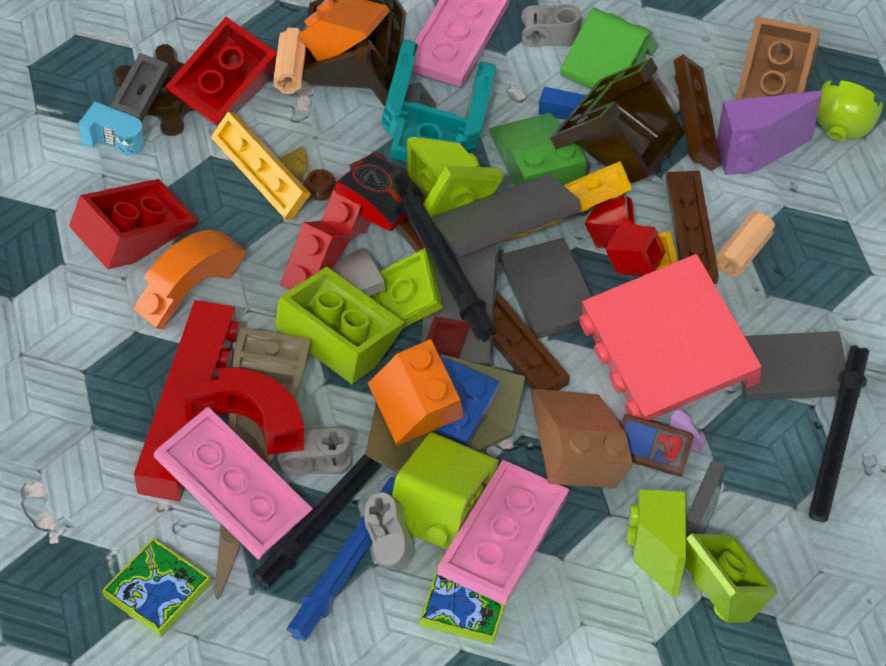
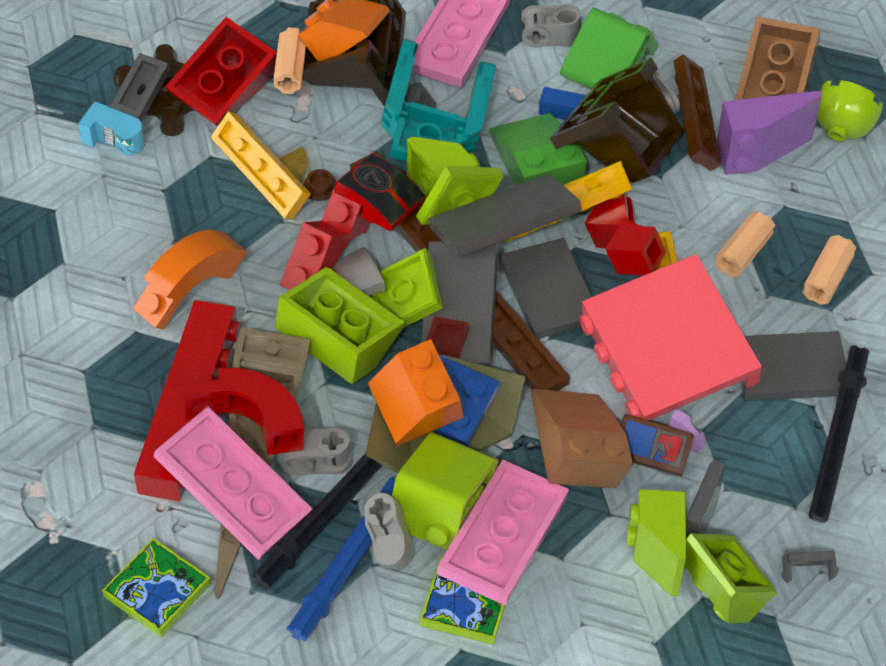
(129, 221): red slope -> none
(470, 306): black axle -> none
(691, 219): reddish brown plate -> none
(809, 559): none -> dark grey piece
(829, 269): none -> light nougat axle

